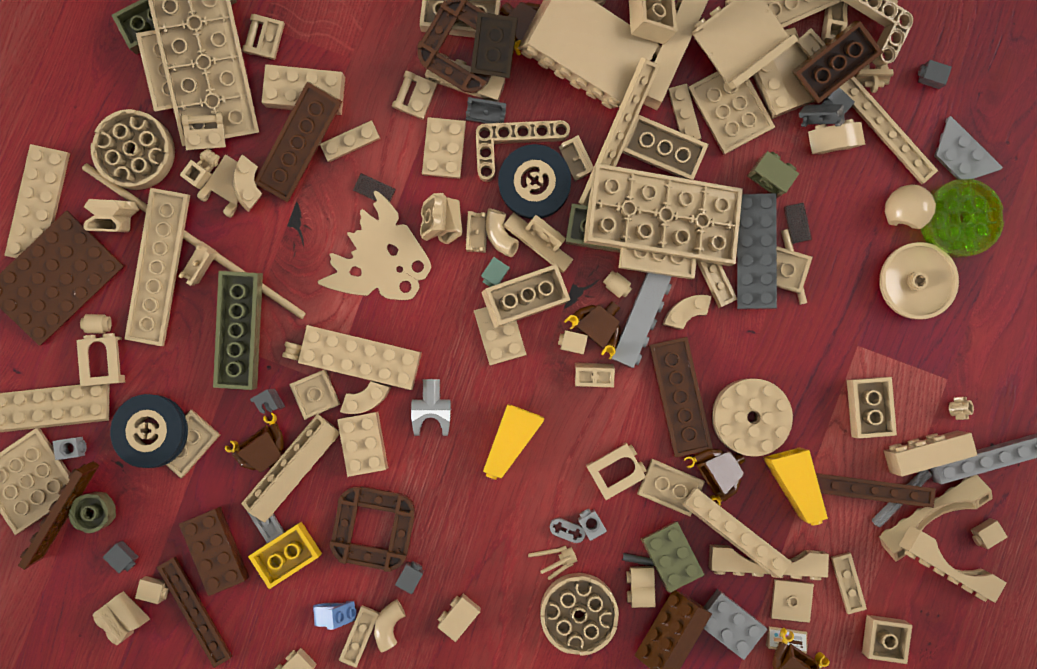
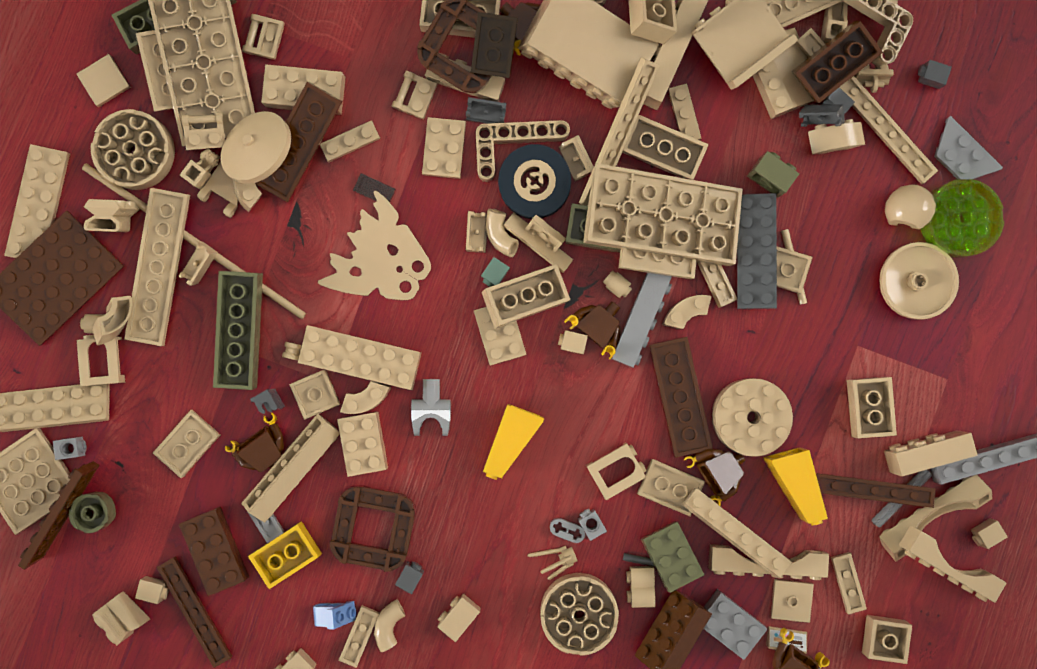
(103, 80): none -> tan tile
(112, 323): none -> tan brick
(121, 557): dark grey brick -> none
(128, 429): black wheel -> none
(255, 147): none -> tan dish
(441, 218): tan piece -> none
(594, 375): tan hinge -> none
(730, 114): tan plate -> none
(797, 223): clear smoke tile -> none
(961, 408): tan gear -> none

